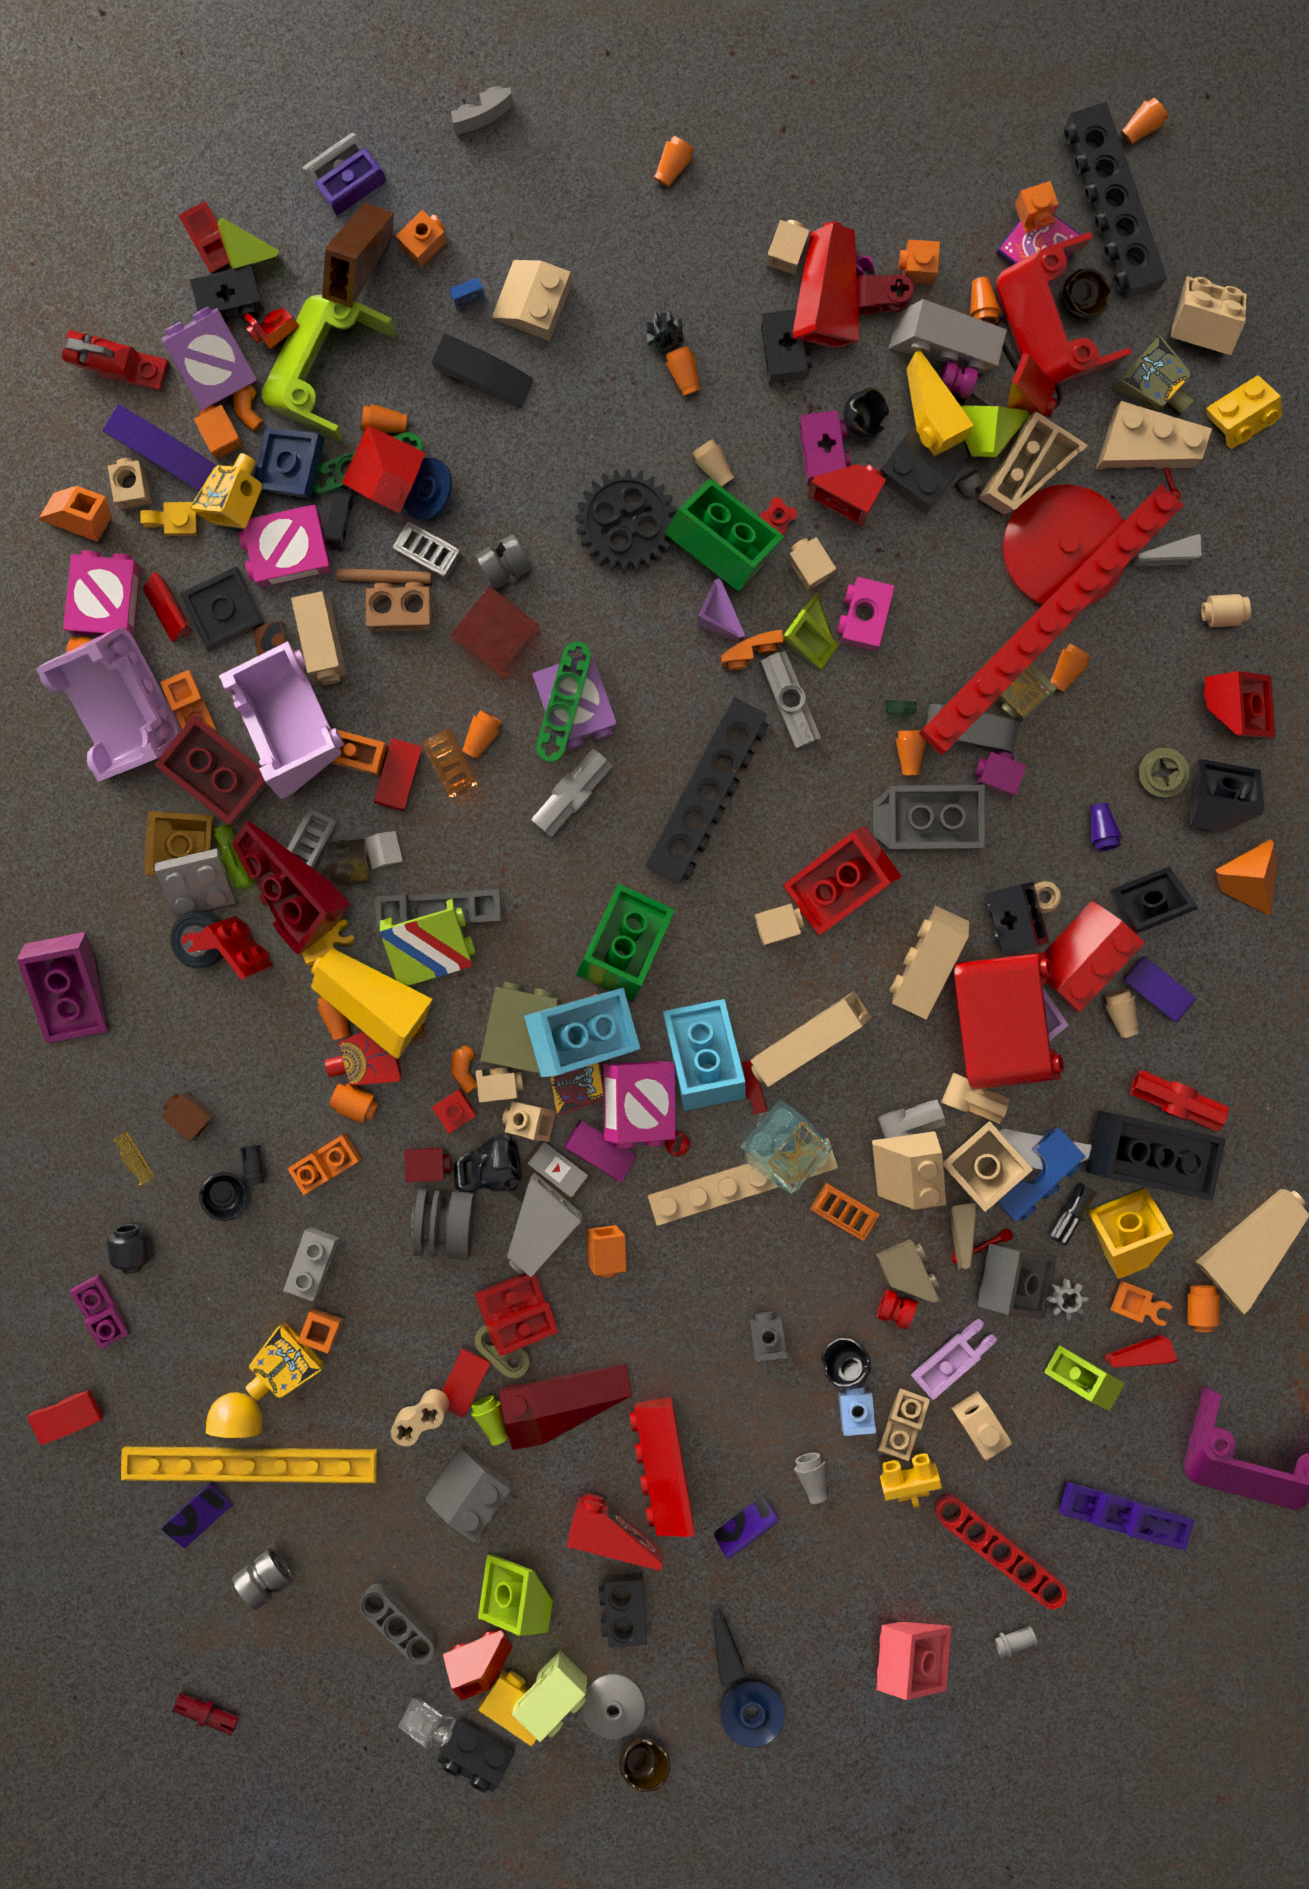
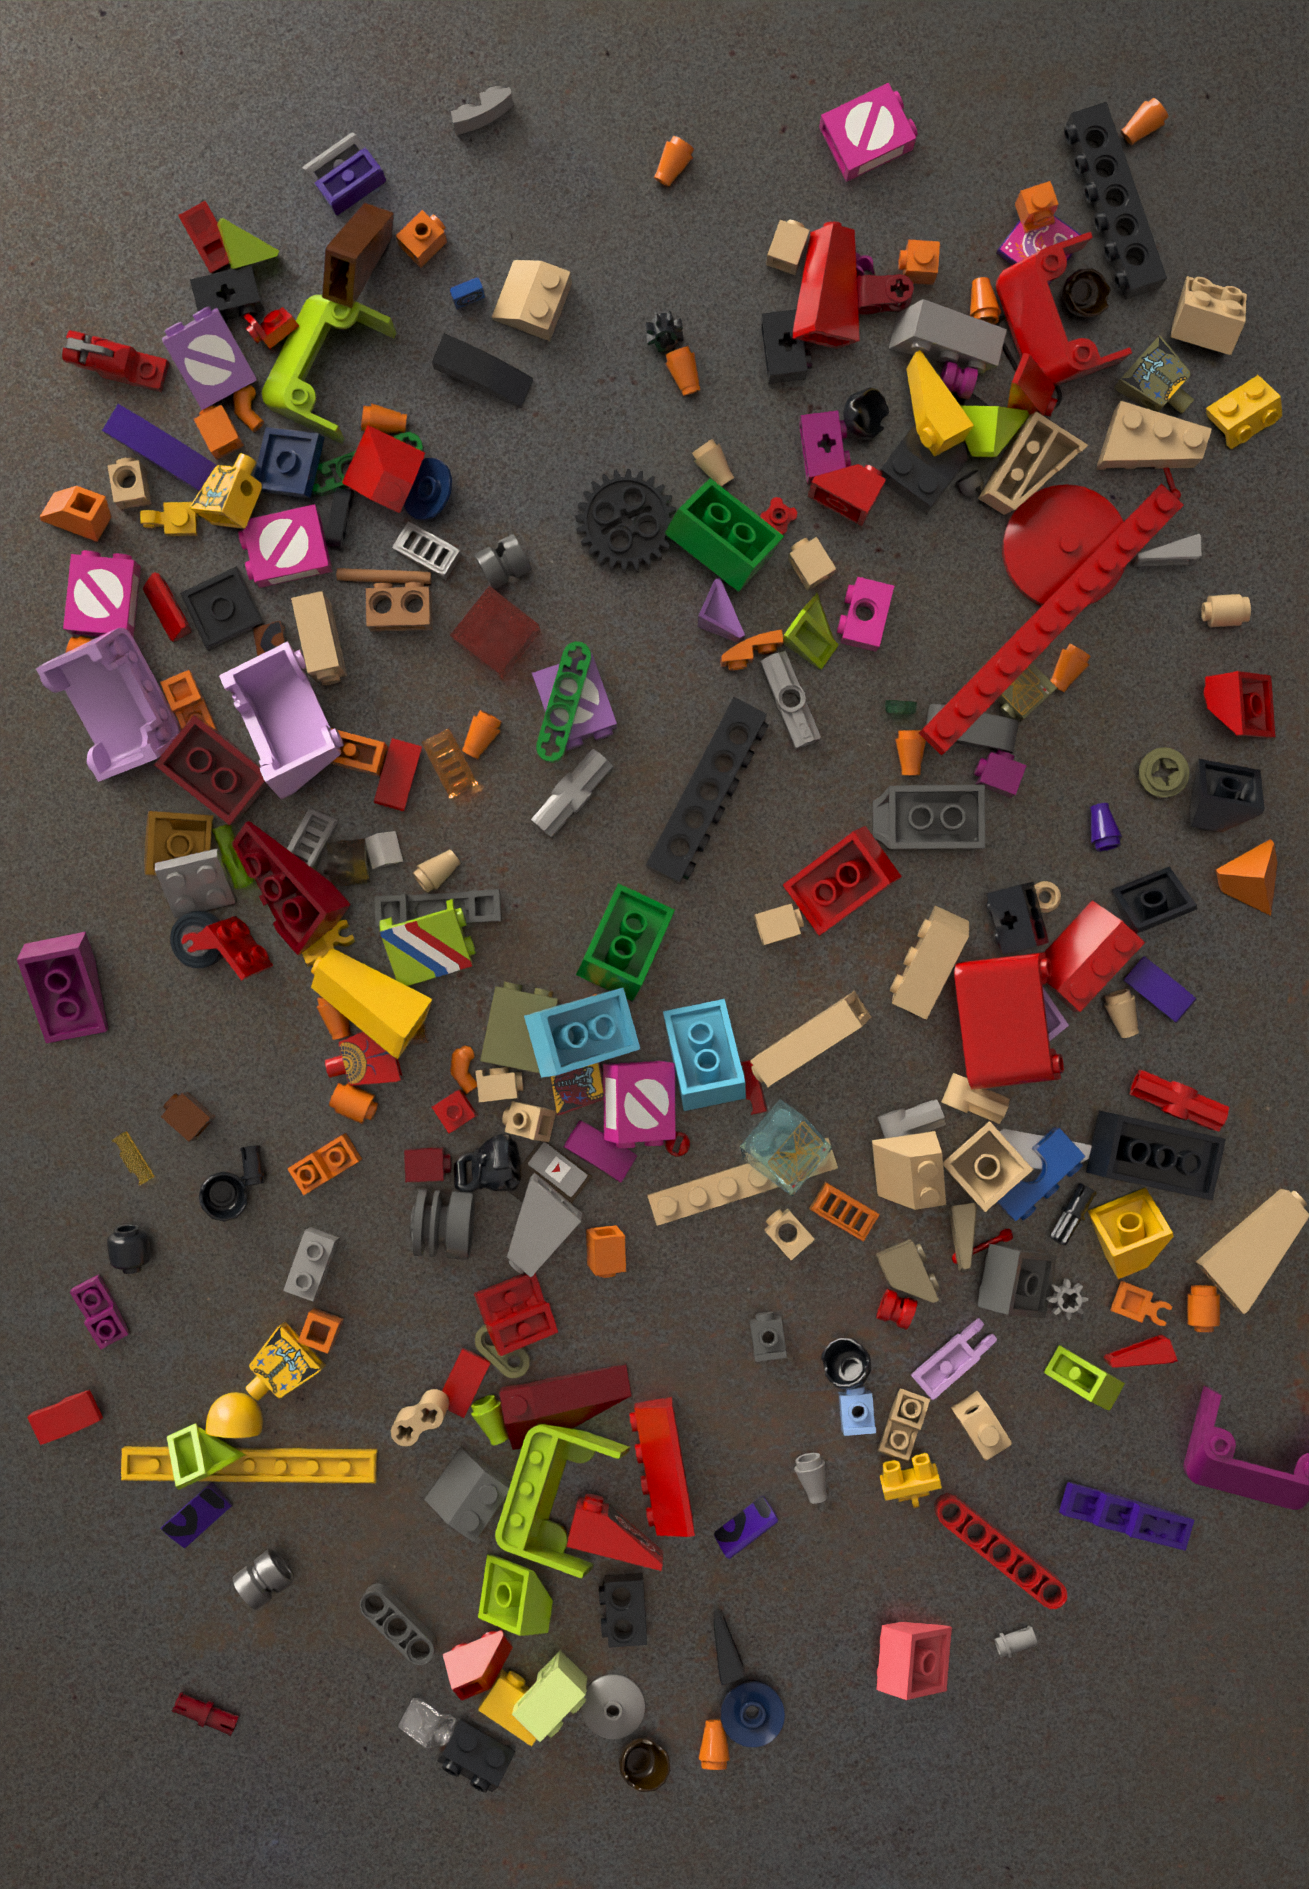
(198, 1455): none -> lime slope
(436, 870): none -> tan cone
(531, 1495): none -> lime windscreen
(714, 1746): none -> orange cone
(797, 1243): none -> tan brick
(868, 131): none -> dark pink brick

